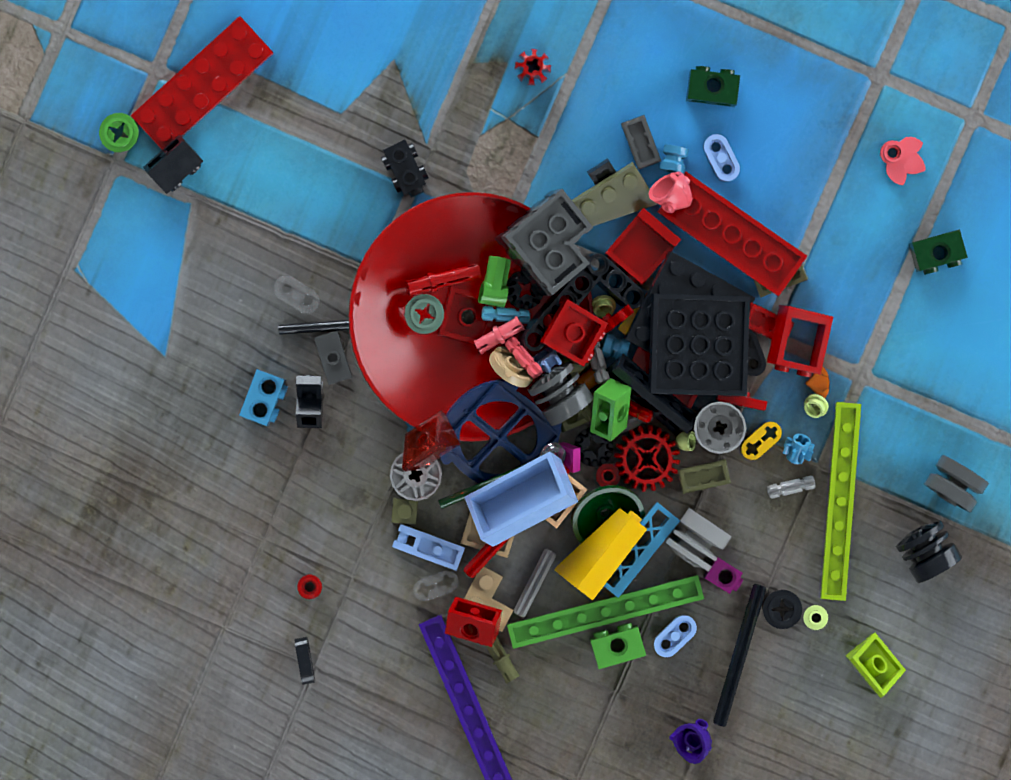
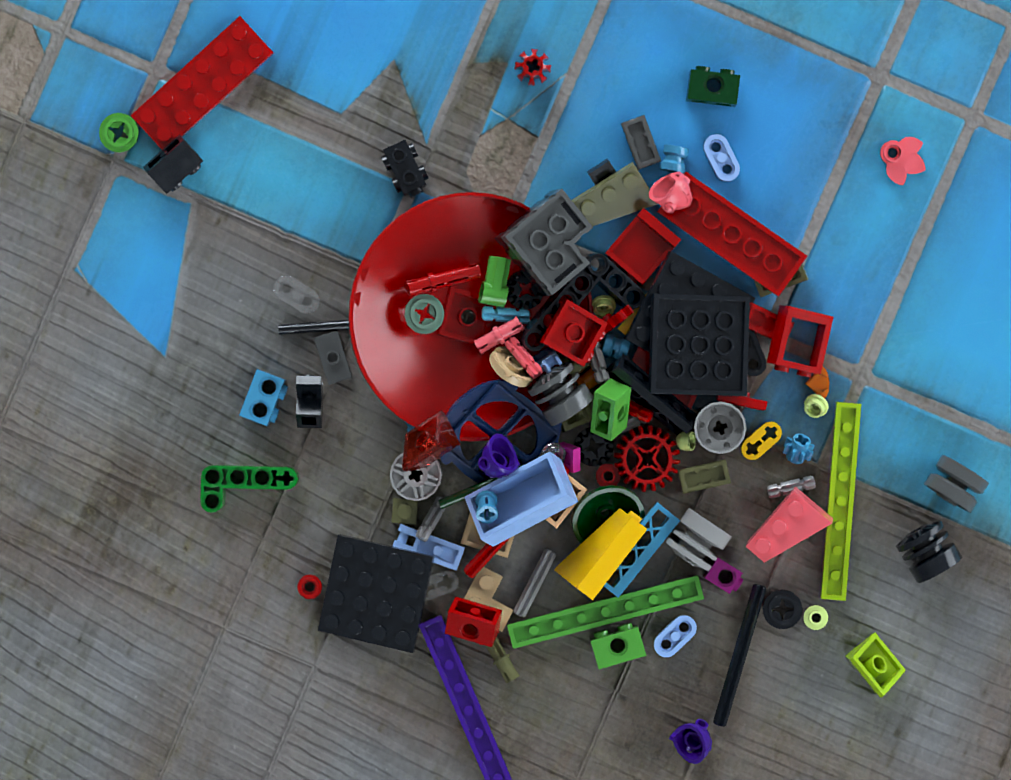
(250, 481): none -> green beam
(304, 660): black beam -> none
(376, 593): none -> black plate
(430, 521): none -> light grey axle
(482, 507): none -> dark azure bush
(493, 457): none -> dark purple helmet
(788, 525): none -> coral wedge
(953, 251): dark green brick -> none

